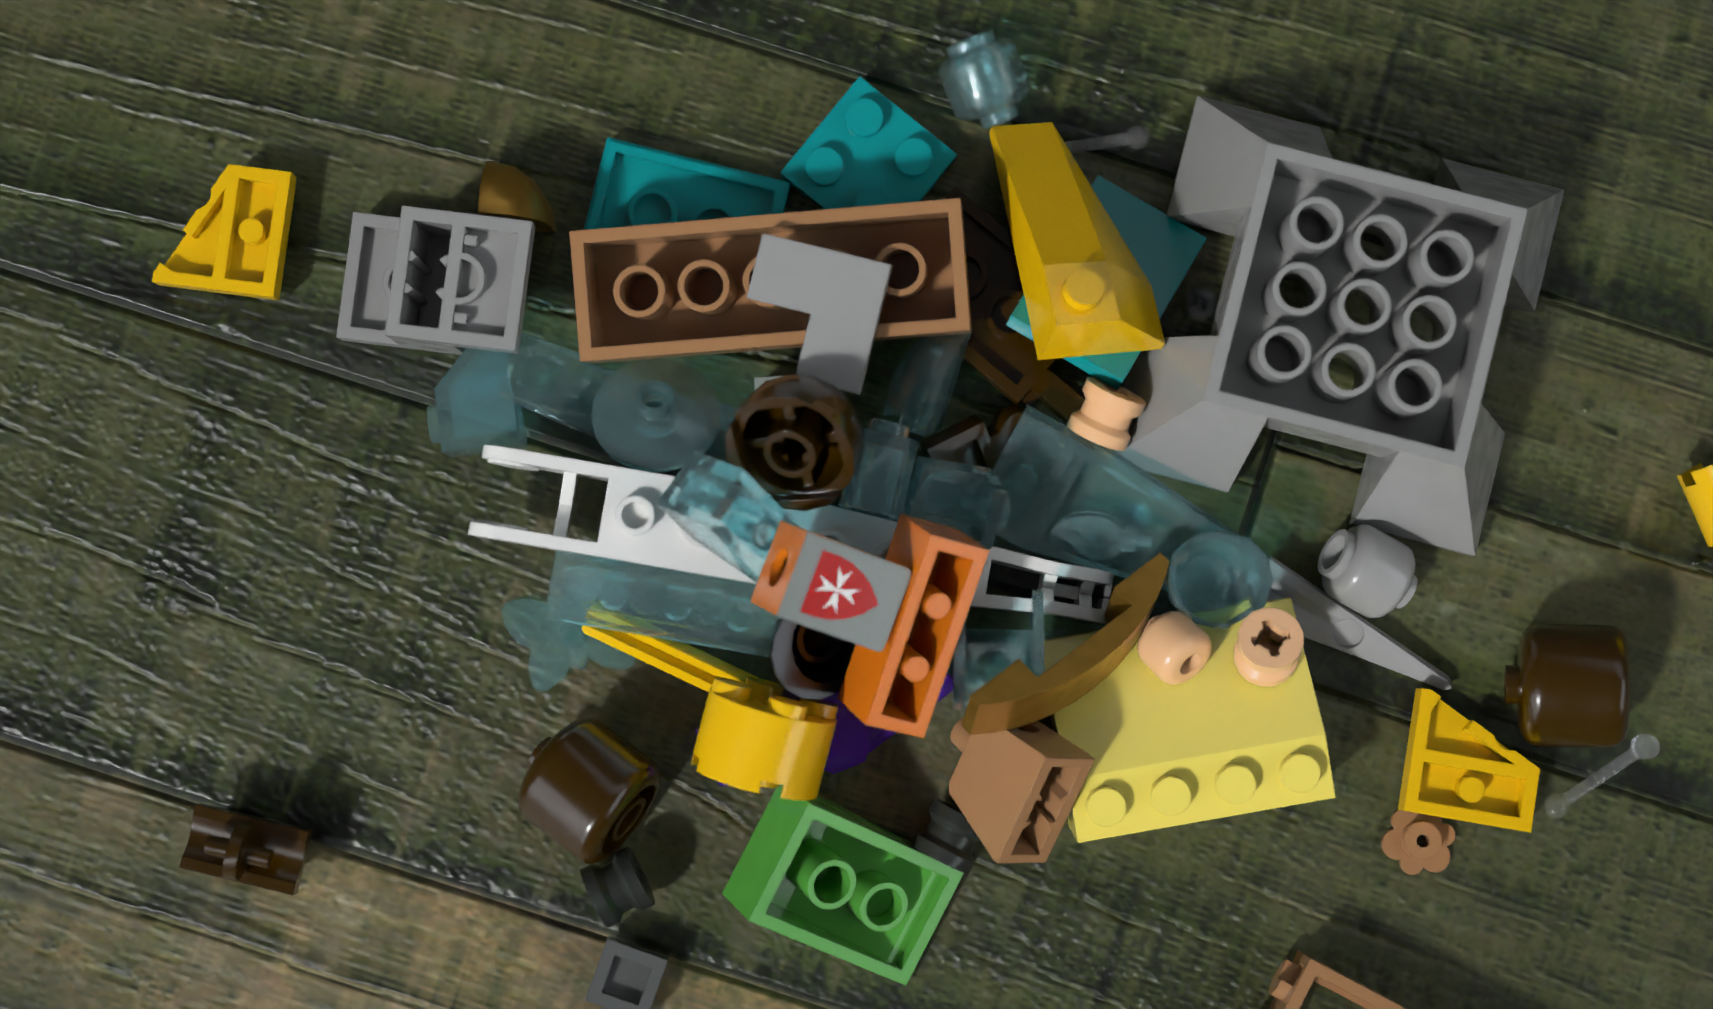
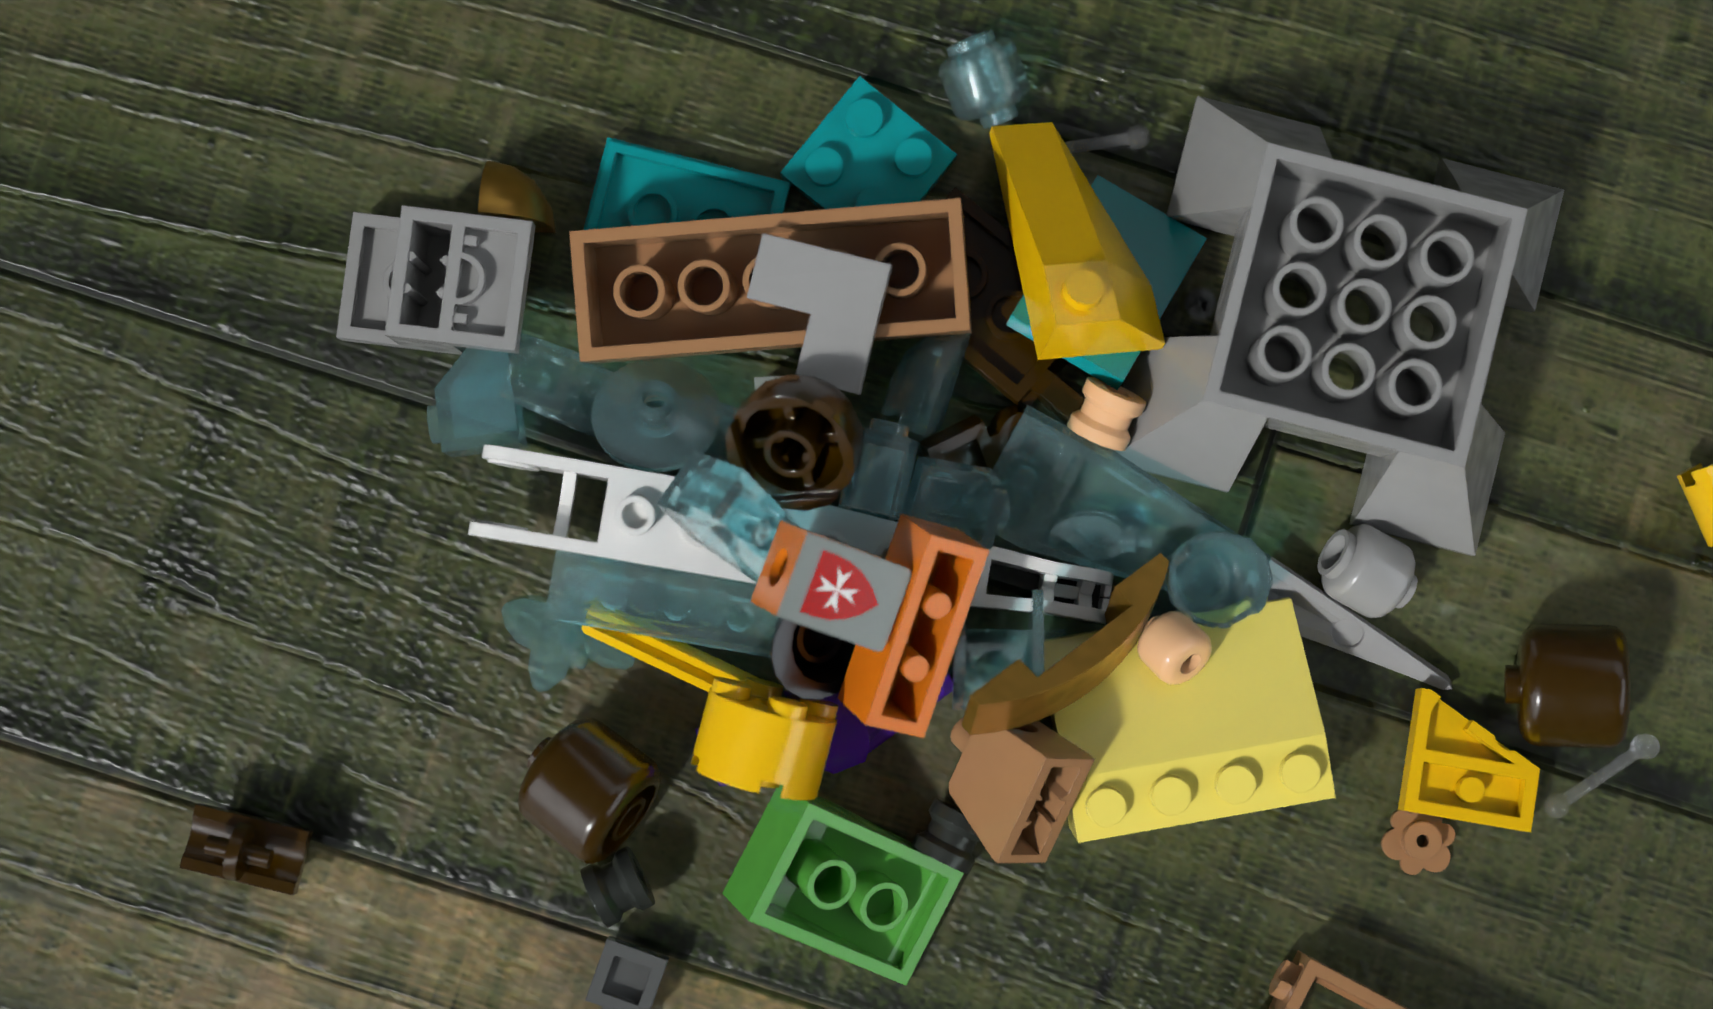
(237, 237): yellow wing -> none
(1265, 662): light nougat wheel -> none

